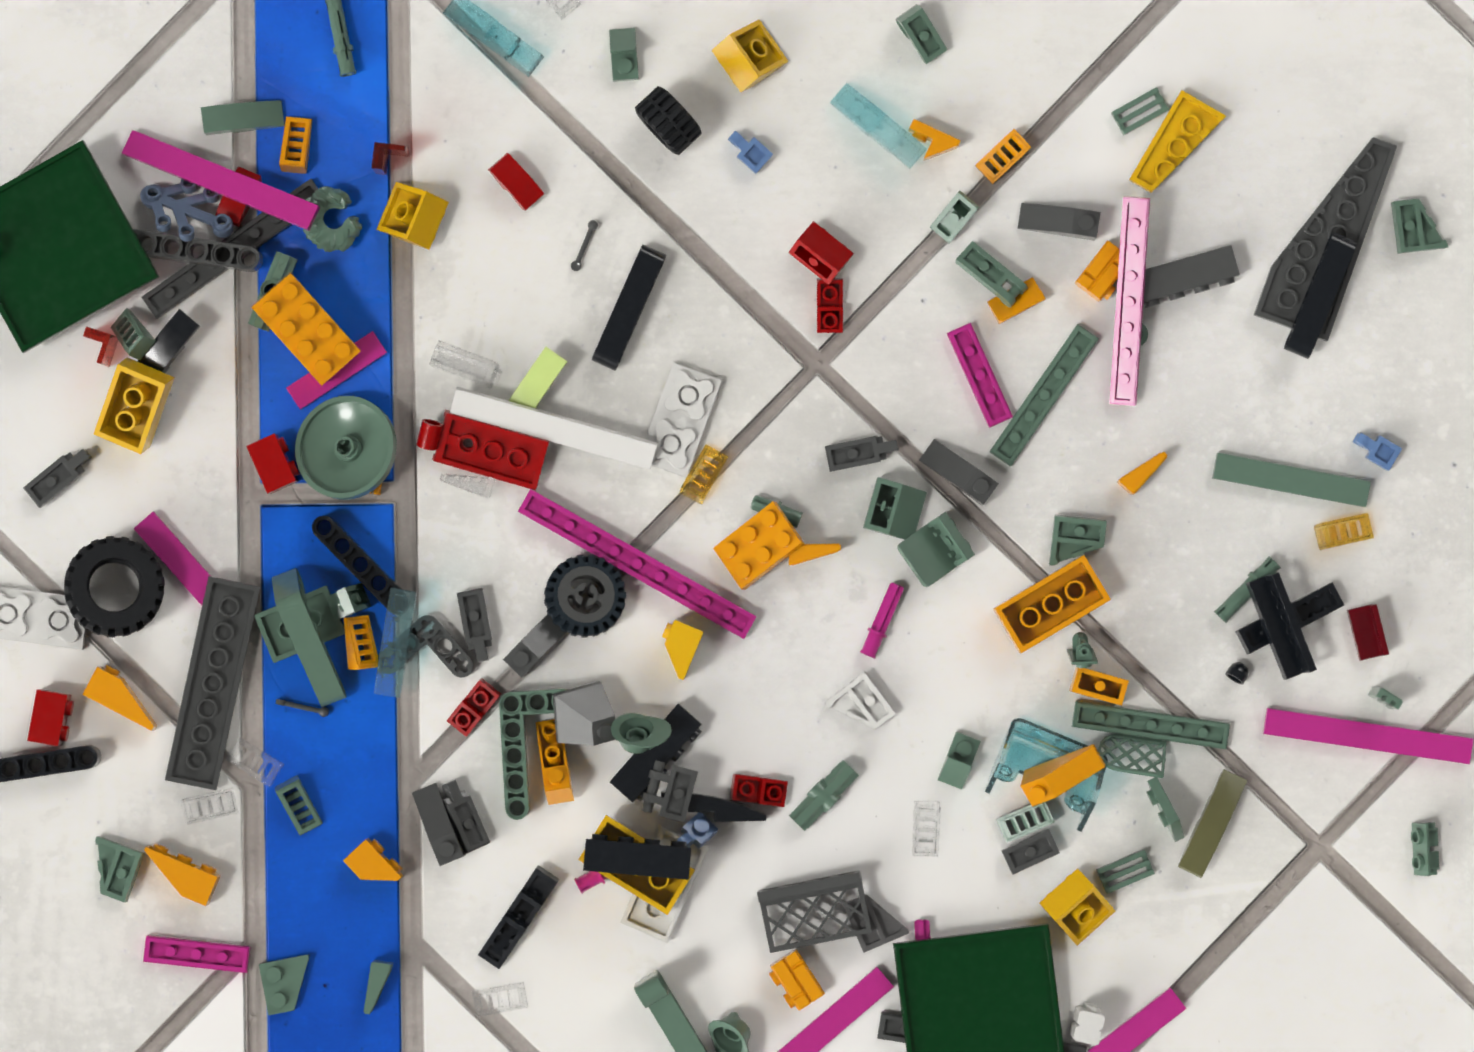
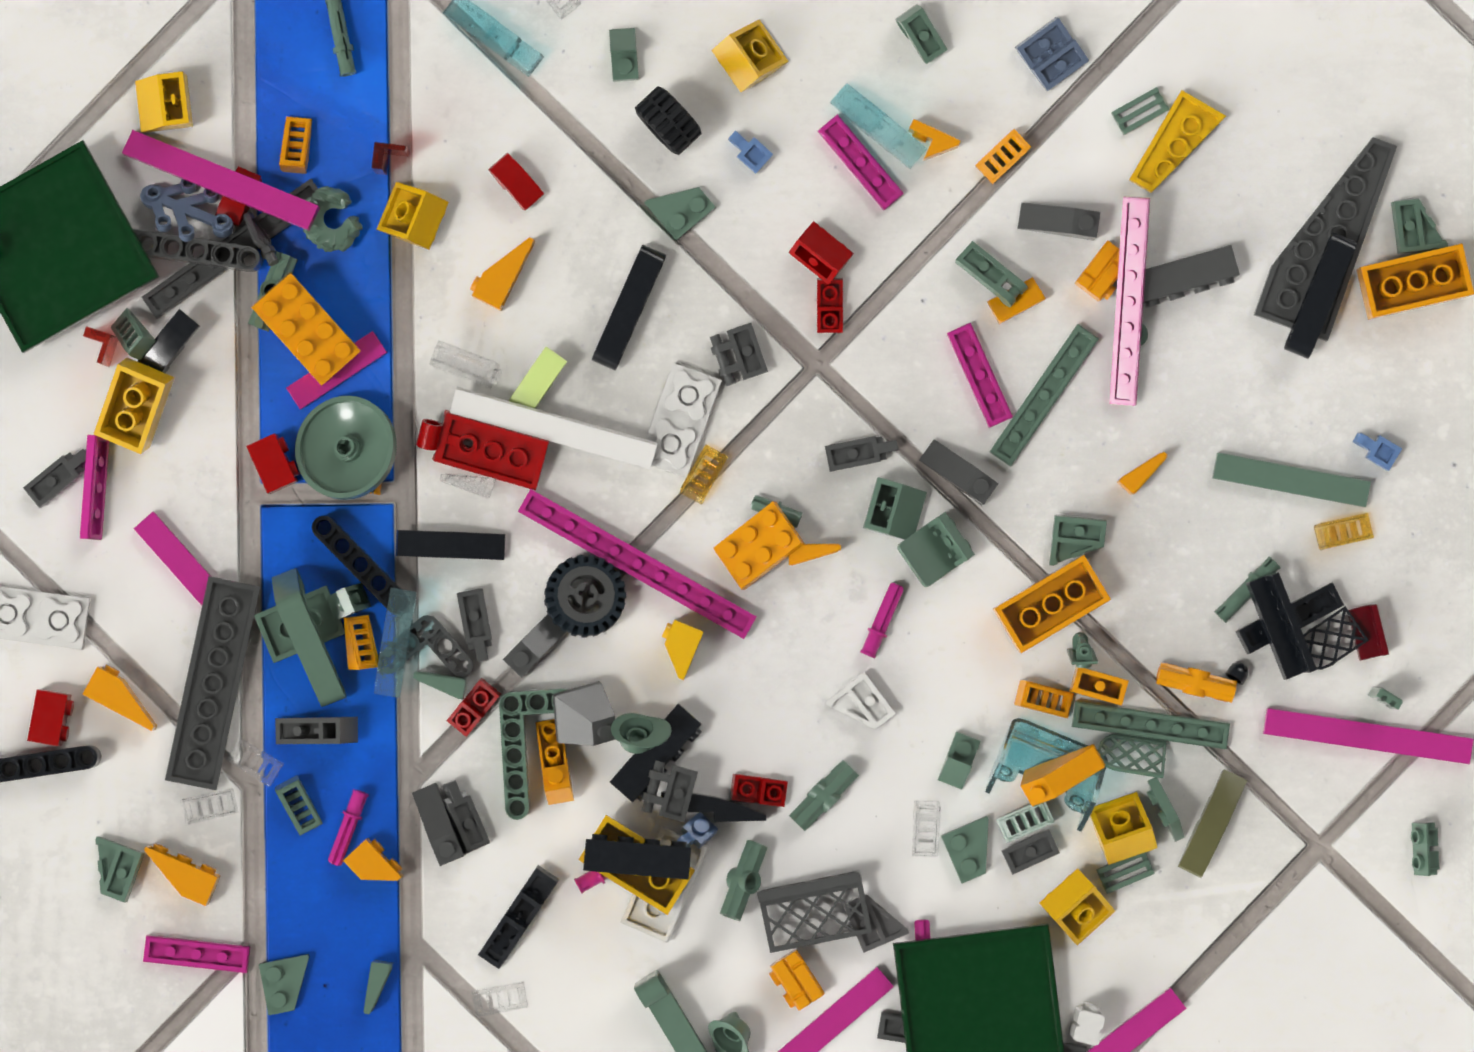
(94, 488): none -> dark pink tile
(114, 551): black tyre -> none
(164, 102): none -> yellow slope
(242, 117): sand green slope -> none
(260, 239): none -> dark grey piece
(317, 730): none -> dark grey slope
(323, 711): dark grey hinge -> none
(347, 828): none -> dark pink axle
(448, 684): none -> sand green slope
(450, 545): none -> black slope
(500, 278): none -> light orange slope
(576, 265): dark grey hinge -> none
(680, 210): none -> sand green wing
(743, 880): none -> sand green piece
(746, 350): none -> dark grey plate
(860, 162): none -> dark pink tile
(954, 217): slope -> none
(968, 849): none -> sand green wing
(1023, 692): none -> light orange slope
(1051, 54): none -> sand blue slope
(1123, 828): none -> yellow slope
(1196, 682): none -> light orange piece
(1355, 624): none -> black window
(1415, 281): none -> light orange brick

